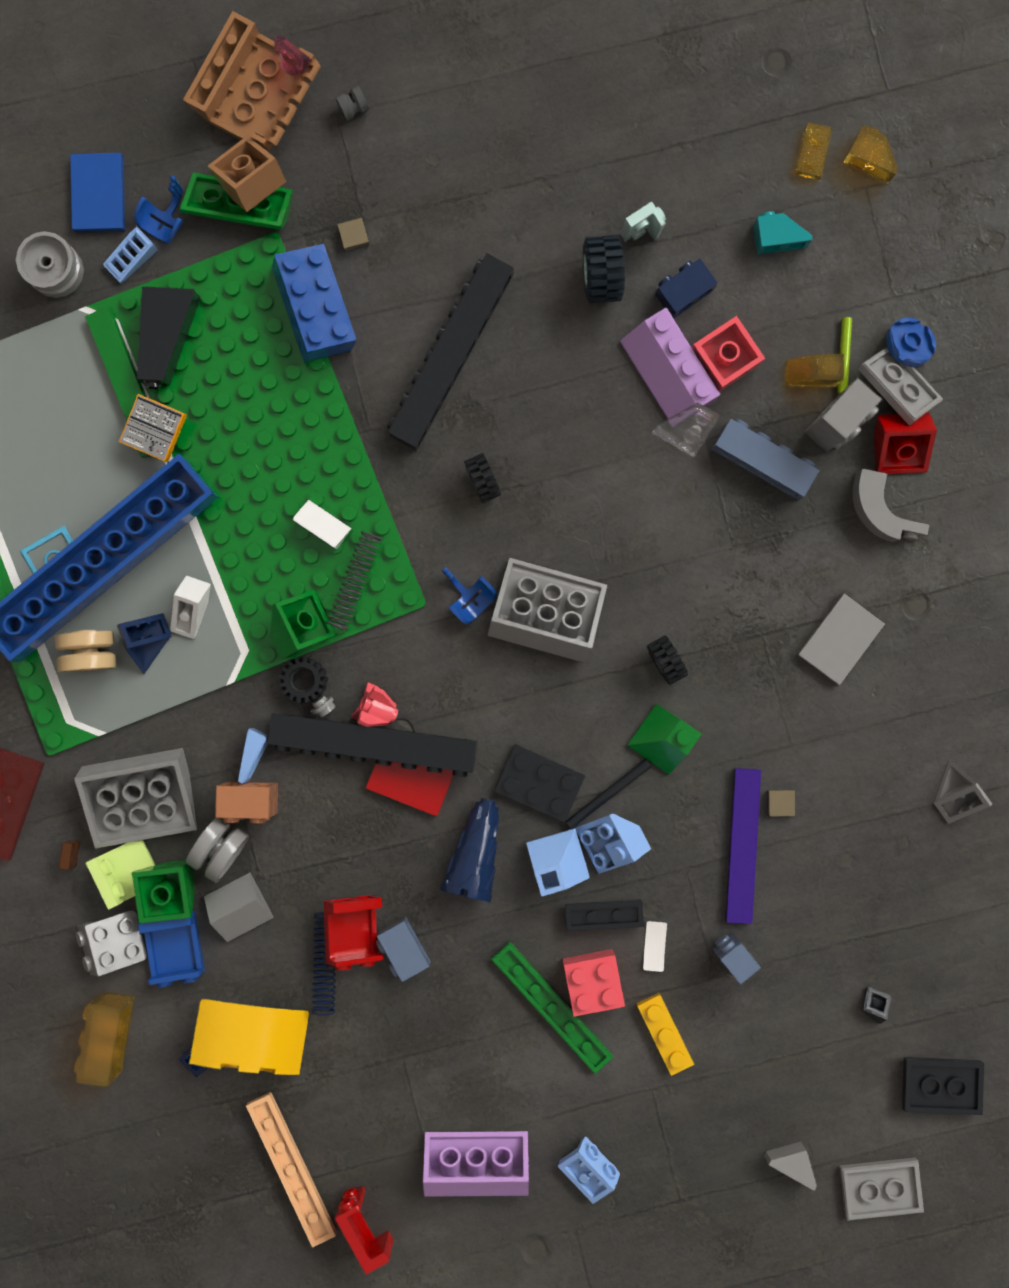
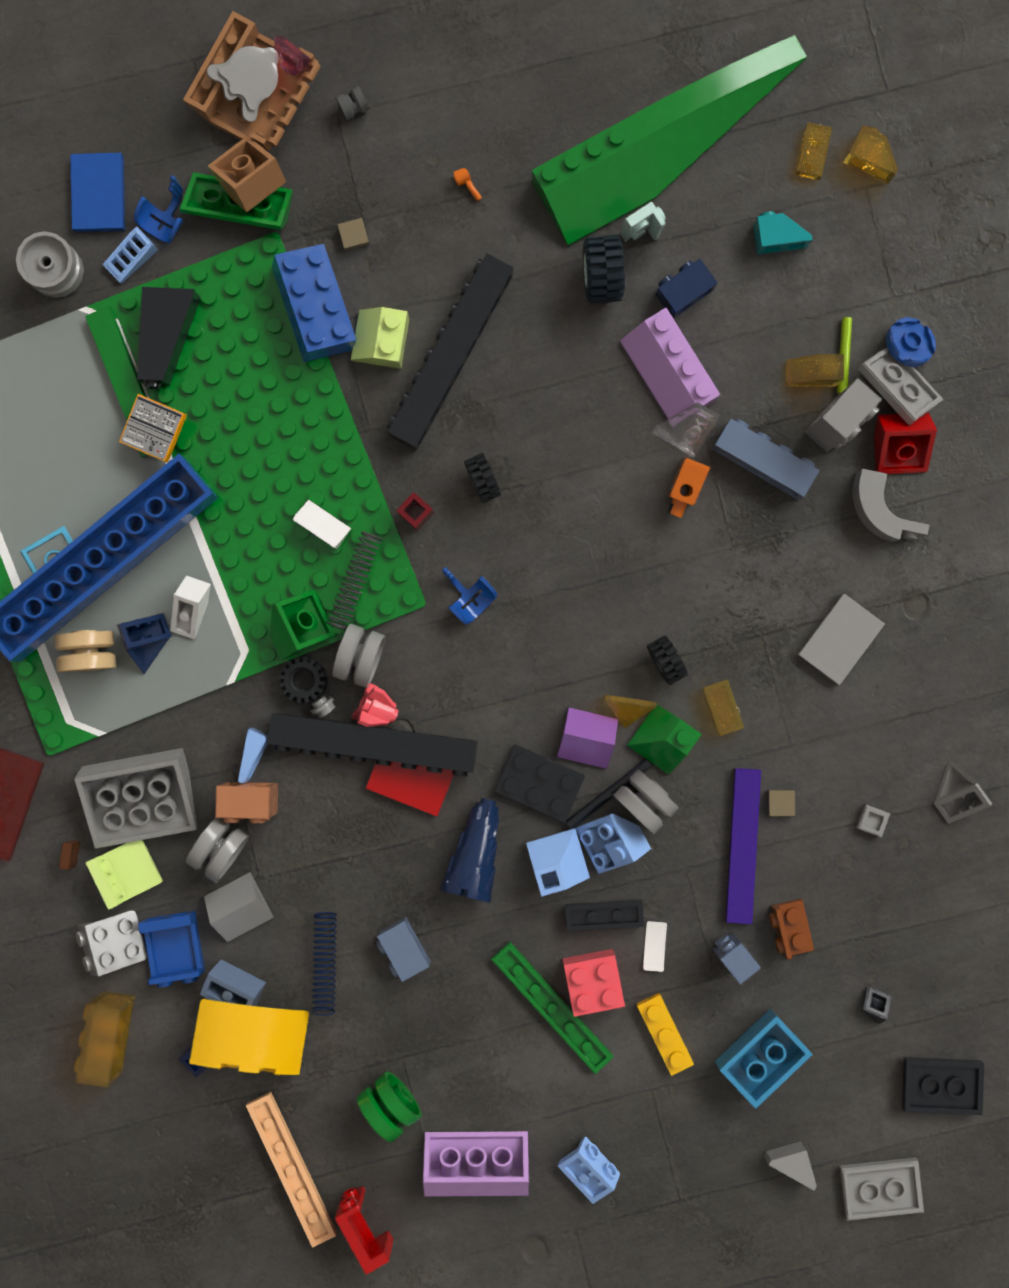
(164, 891): green slope -> none
(232, 985): none -> sand blue brick
(249, 76): none -> light grey tile
(351, 931): red panel -> none
(354, 654): none -> light grey wheel
(381, 337): none -> yellowish green slope
(389, 1106): none -> green wheel
(415, 511): none -> dark red brick
(462, 176): none -> orange hand
(547, 610): light grey slope -> none
(588, 738): none -> medium lavender slope
(628, 709): none -> clear yellow slope
(646, 801): none -> light grey wheel
(655, 145): none -> green wedge
(691, 474): none -> orange torso
(723, 707): none -> clear yellow plate
(728, 353): coral brick -> none
(763, 1058): none -> dark azure brick
(791, 927): none -> dark orange bracket
(872, 820): none -> light grey tile

